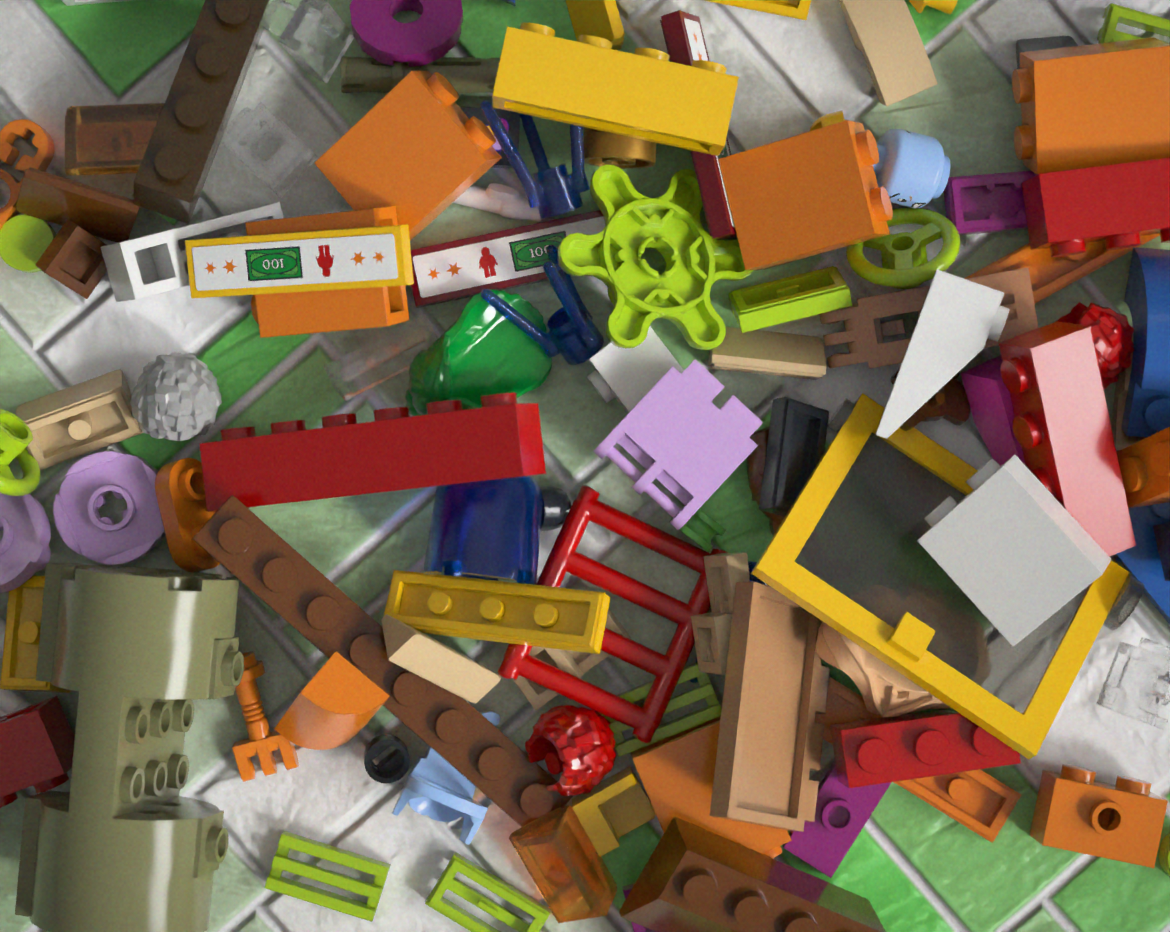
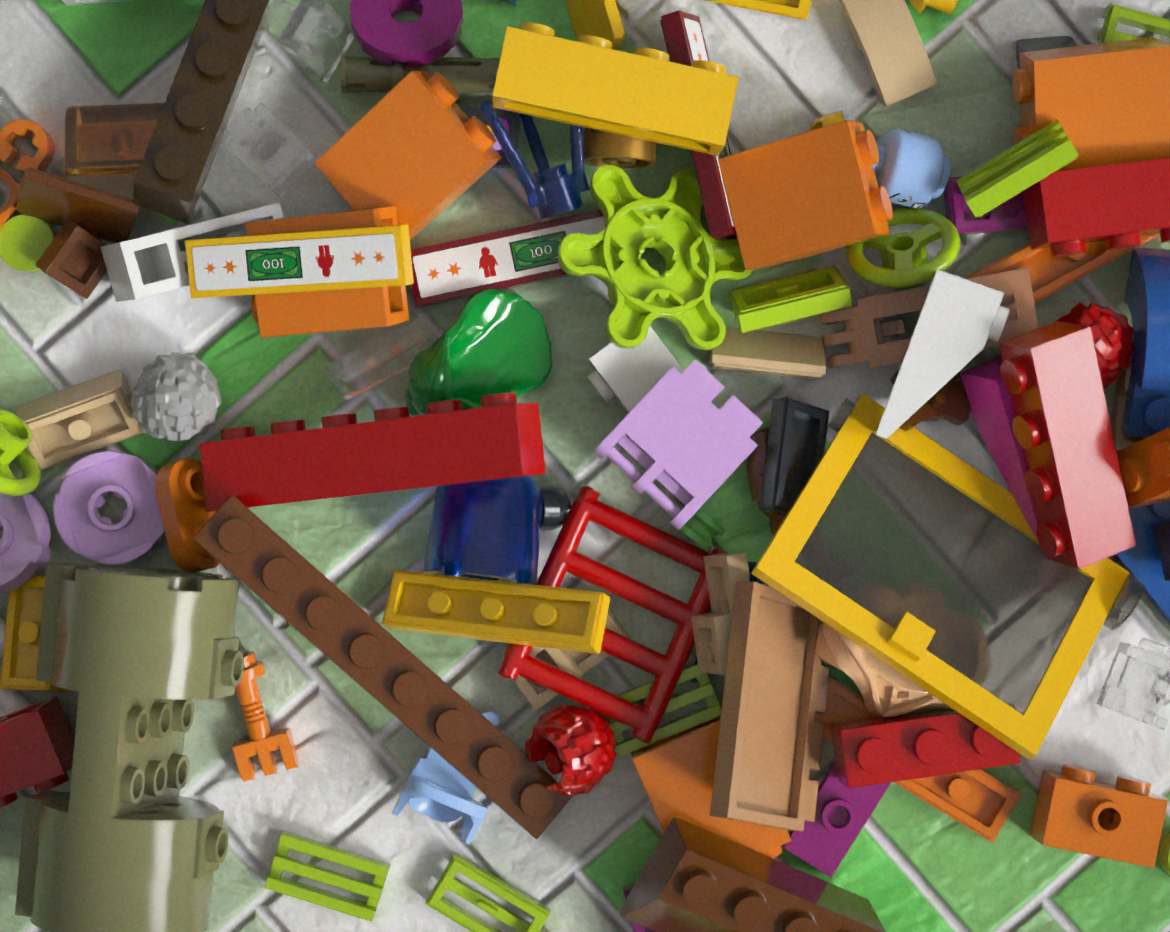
(332, 707): orange brick -> none
(391, 767): black hinge -> none
(436, 661): tan slope -> none
(499, 200): white piece -> none
(565, 866): clear orange slope -> none
(570, 327): clear blue plant -> none
(613, 810): yellow panel -> none
(1012, 548): white brick -> none
(1017, 168): none -> lime tile

